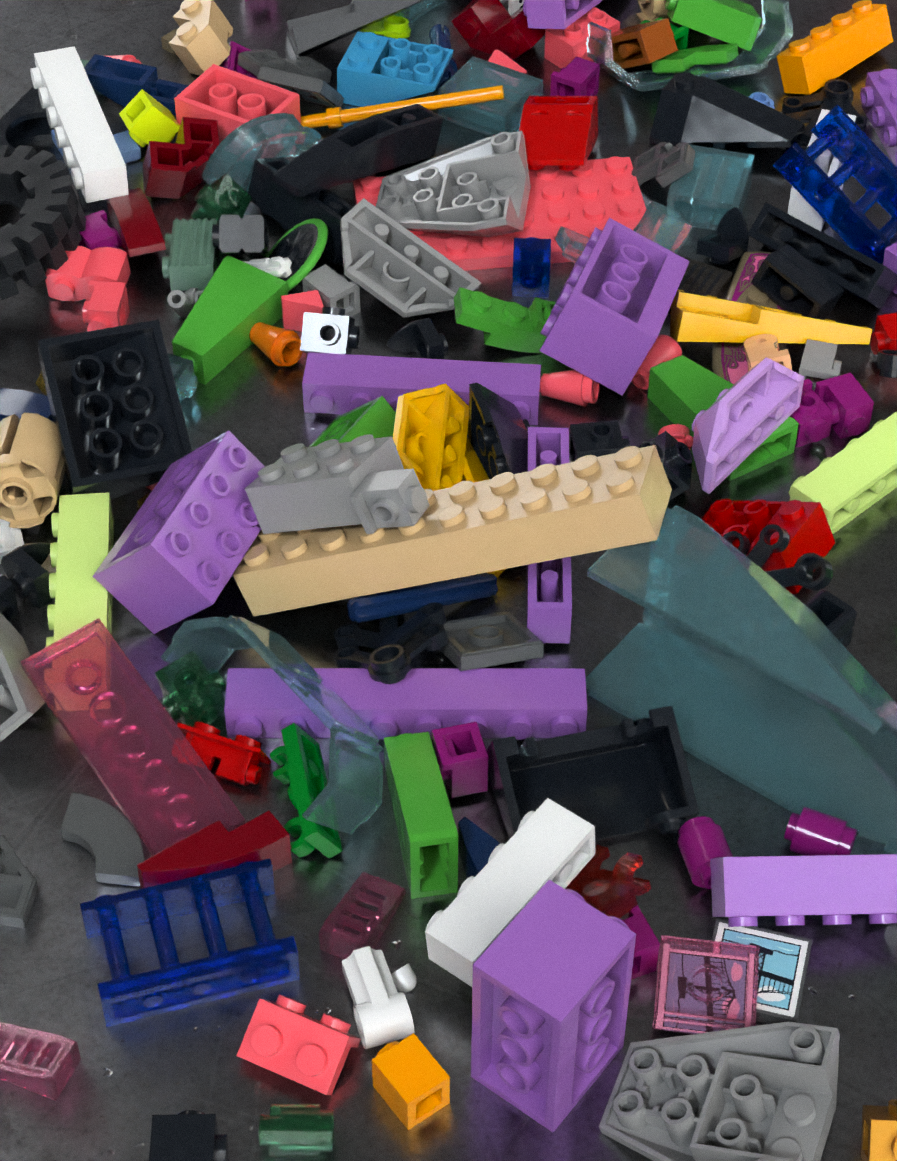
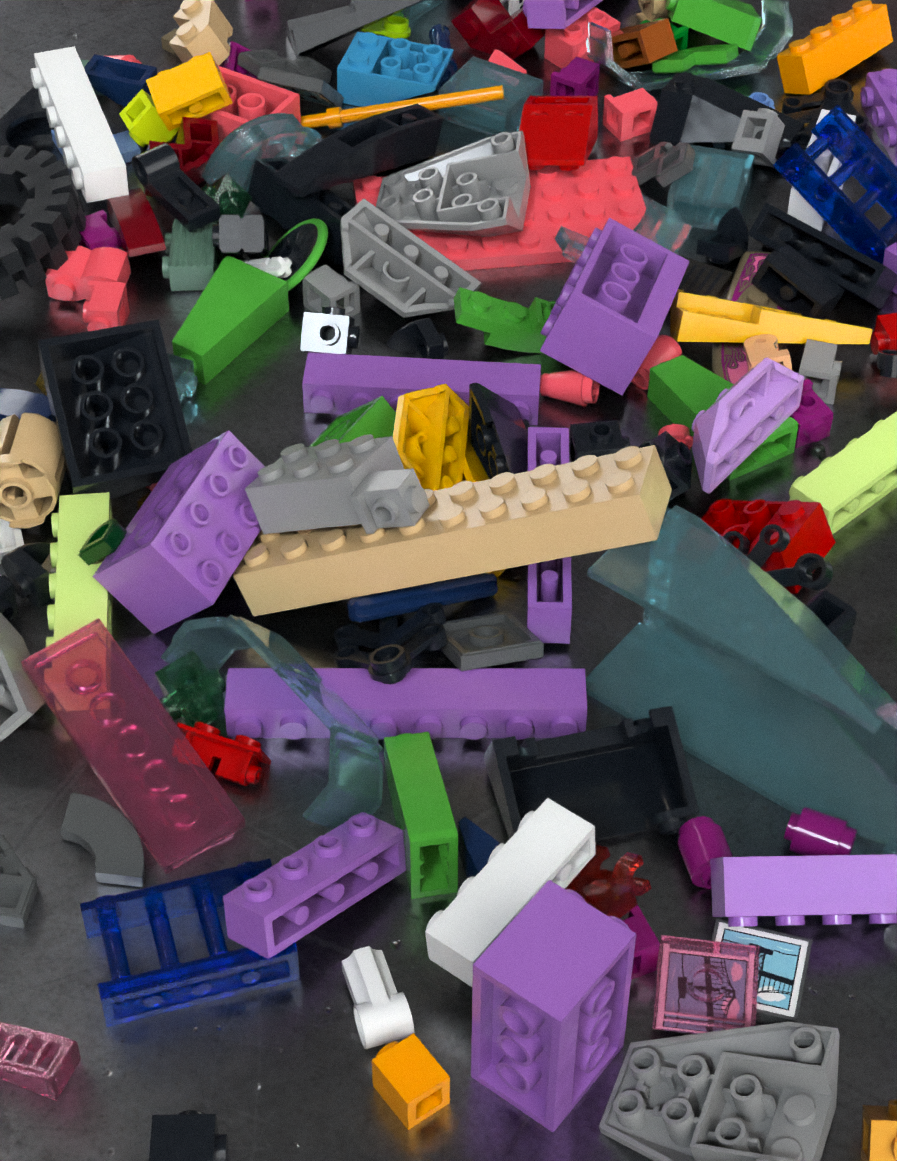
(102, 541): none -> dark green tile
(161, 175): none -> black plate
(183, 302): light grey arm -> none
(189, 90): none -> yellow brick
(218, 849): dark red slope -> none
(277, 343): orange cone -> none
(296, 304): coral slope -> none
(297, 1044): coral bracket -> none
(297, 1131): clear green brick -> none
(307, 779): green plate -> none
(314, 884): none -> medium lavender brick
(341, 942): clear pink slope -> none
(404, 979): white piece -> none
(462, 758): magenta brick -> none
(531, 267): clear blue brick -> none
(629, 114): none -> coral brick
(759, 135): none -> light grey brick
(848, 402): magenta brick -> none

